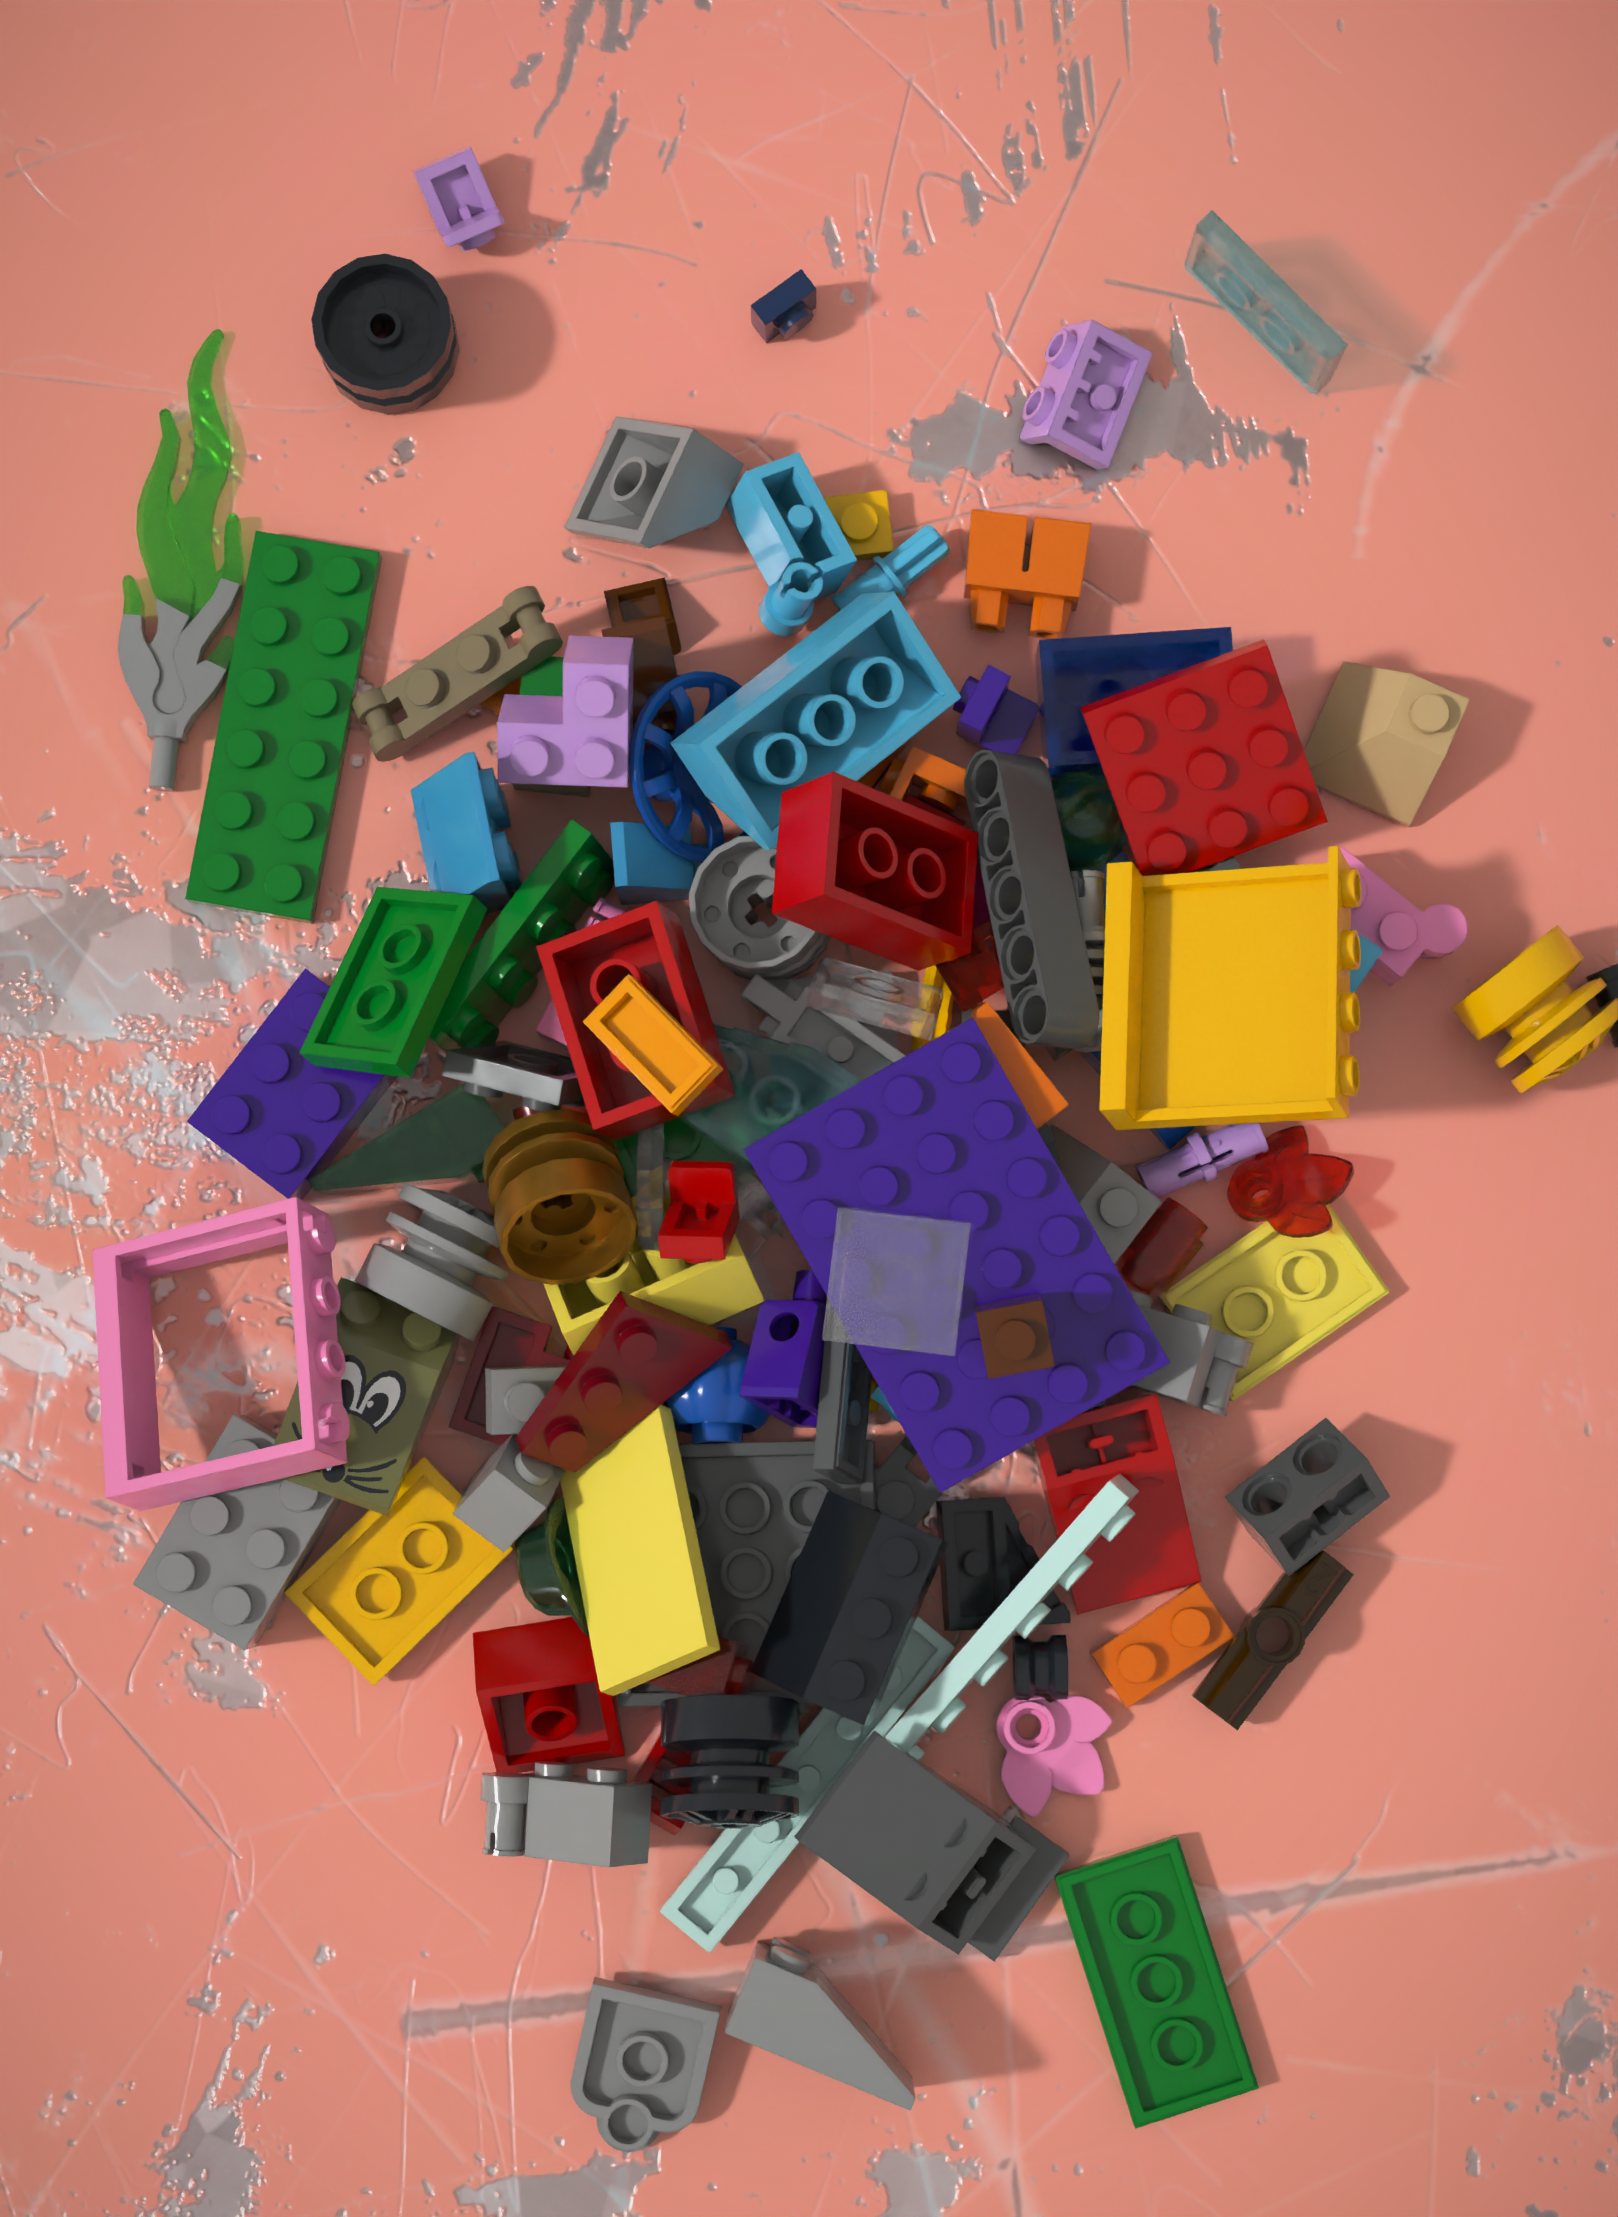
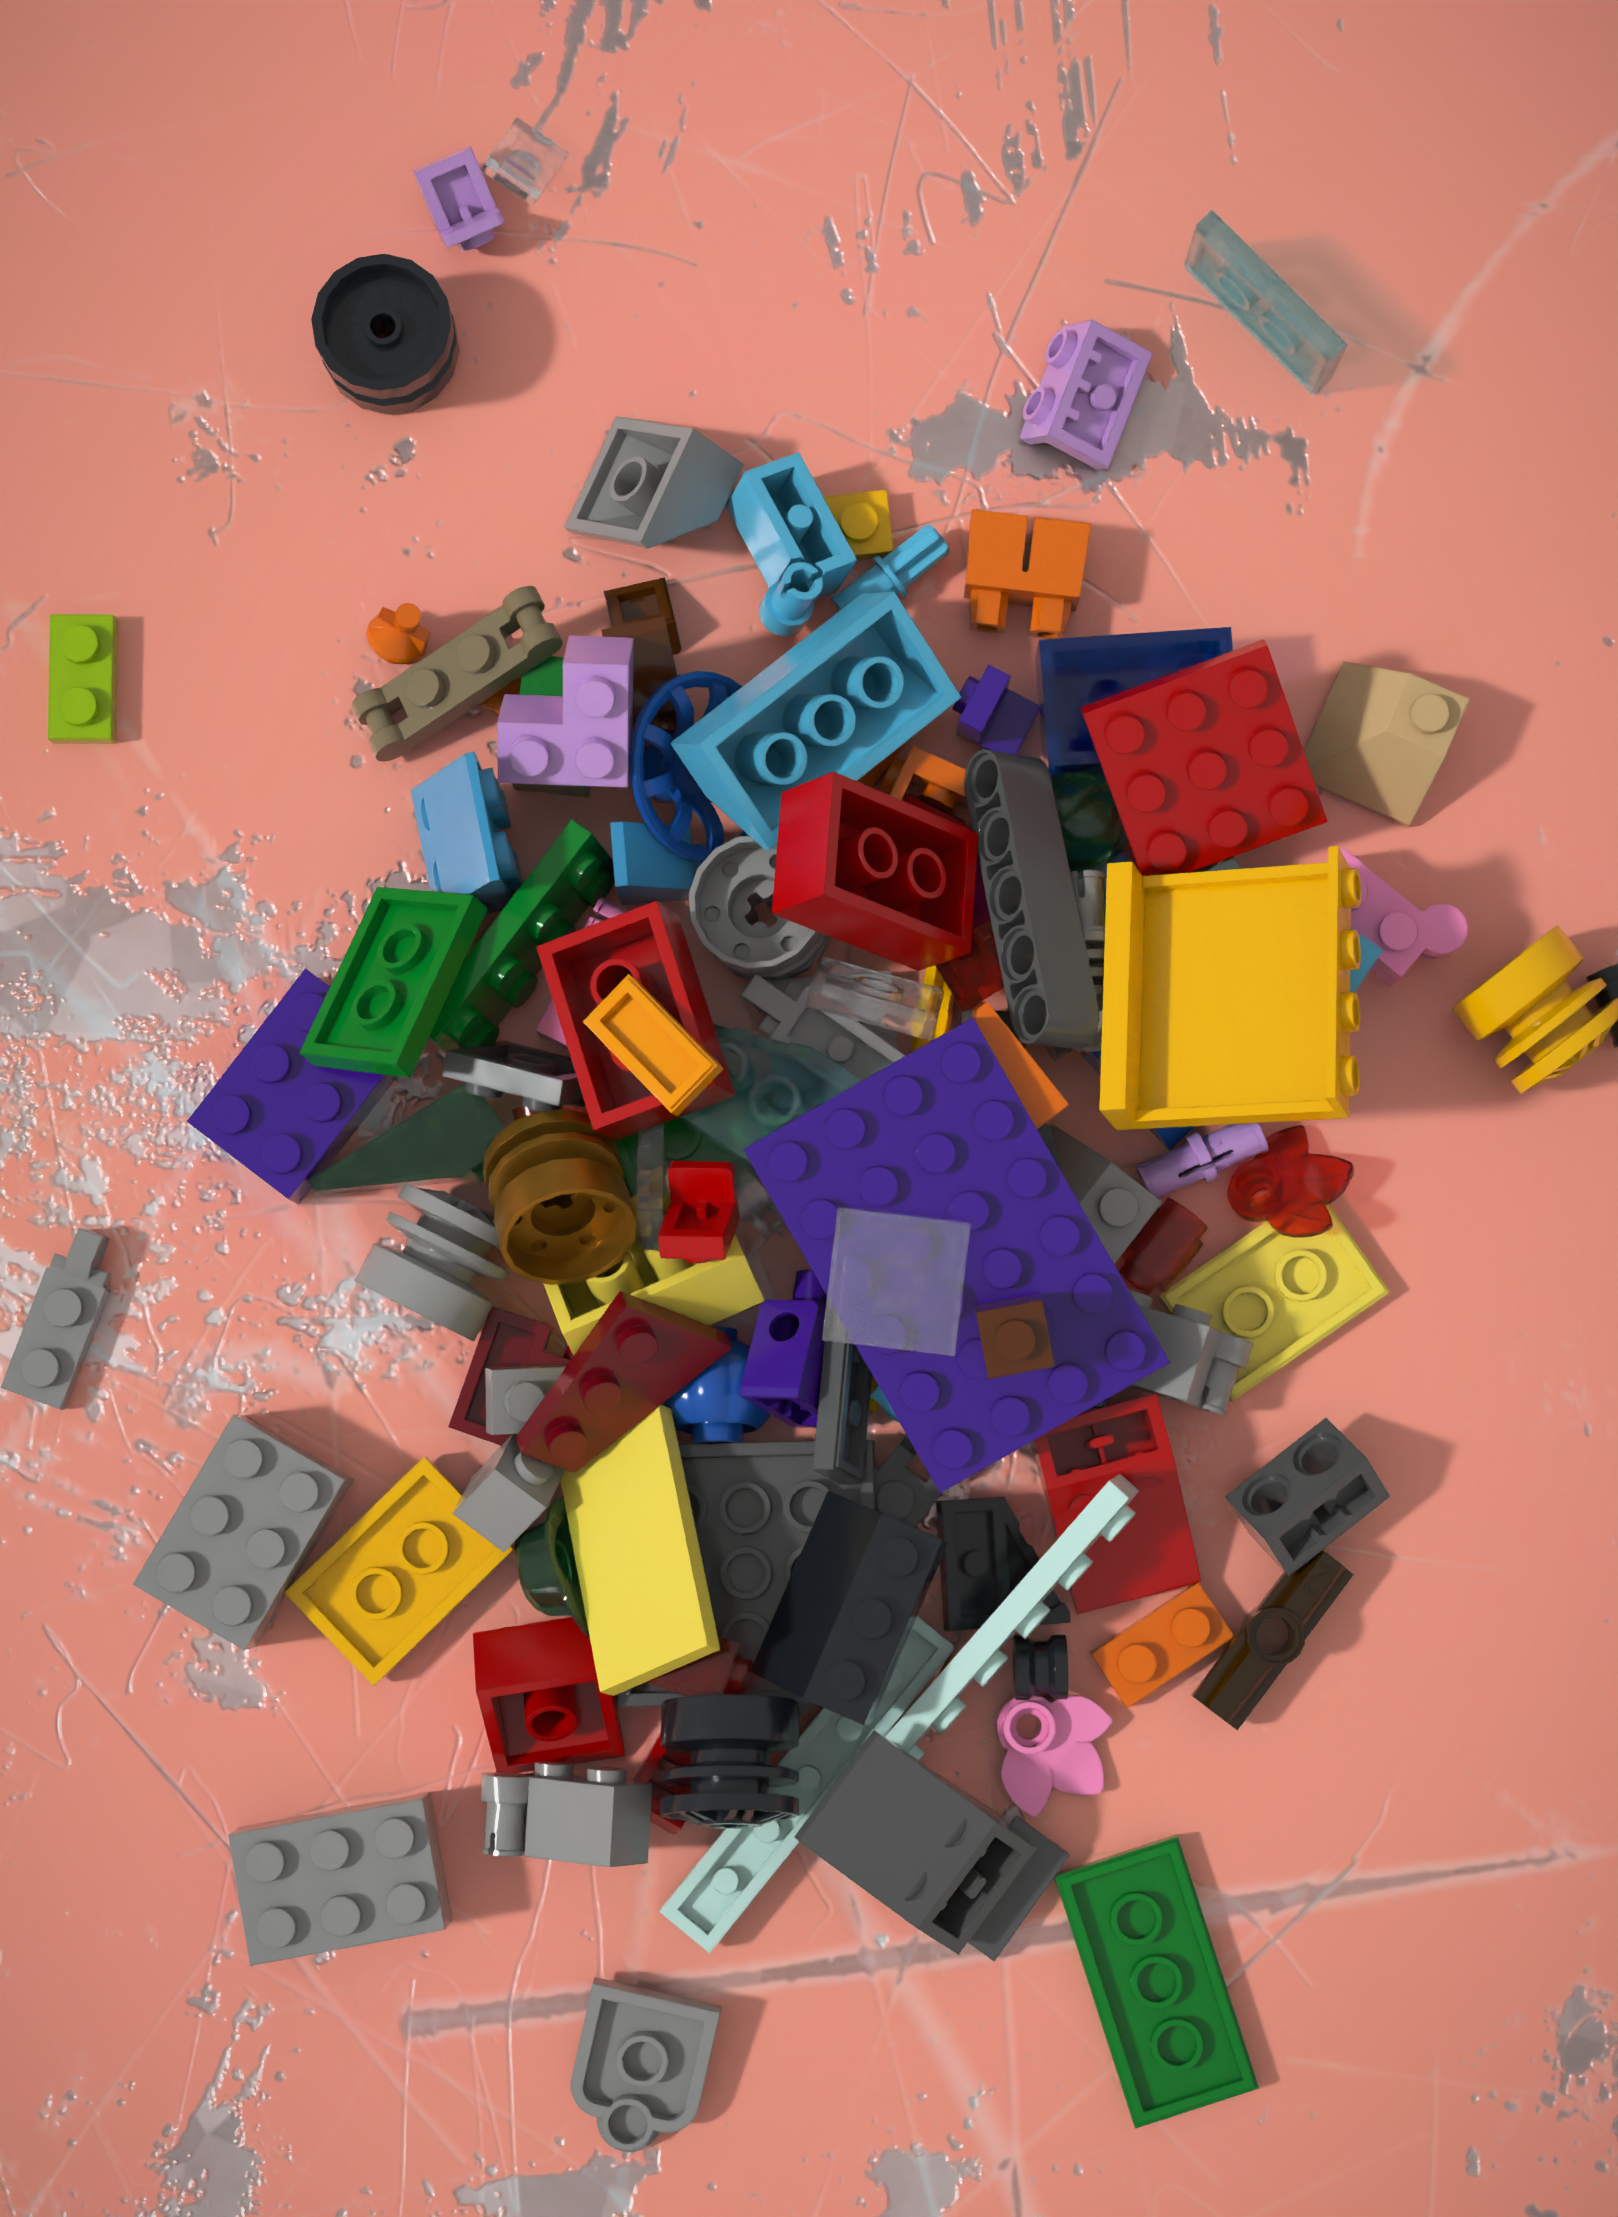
(61, 1323): none -> light grey hinge
(82, 679): none -> lime plate
(128, 1363): bright pink window -> none
(190, 595): piece -> none
(284, 727): green plate -> none
(340, 1878): none -> light grey brick
(389, 1391): olive slope -> none
(398, 635): none -> orange plate
(525, 161): none -> clear plate
(785, 308): dark blue plate -> none
(803, 2017): light grey slope -> none

